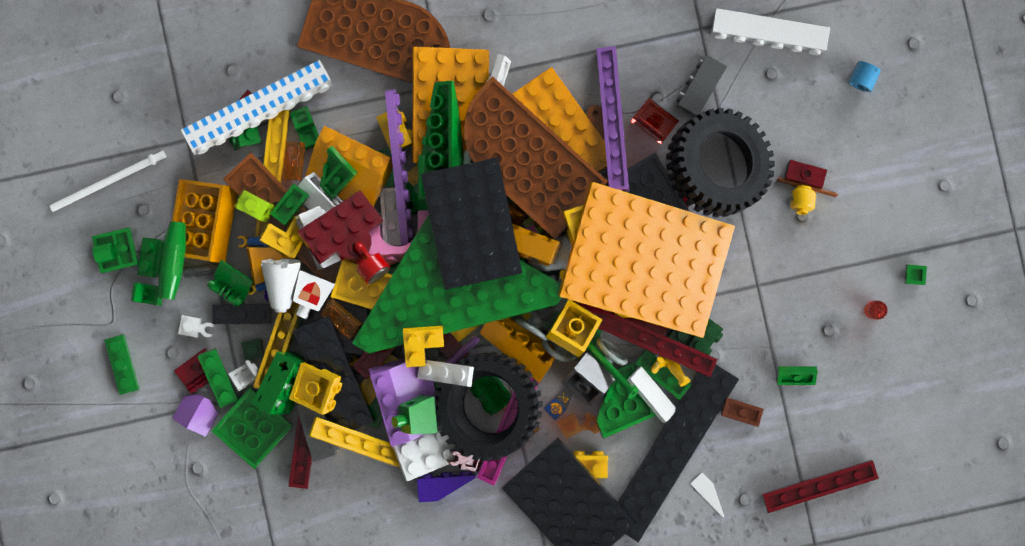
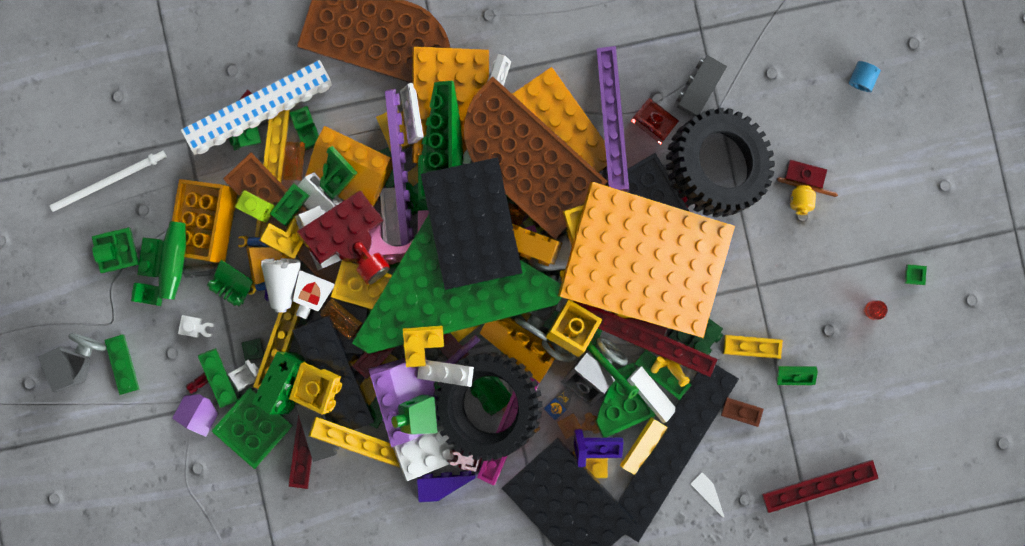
(69, 366): none -> dark grey piece
(190, 369): dark red plate -> none
(241, 315): black plate -> none
(411, 113): none -> white tile
(595, 116): dark orange leg -> none
(596, 447): none -> dark purple bracket
(643, 445): none -> tile
(752, 346): none -> yellow tile
(771, 31): white brick -> none

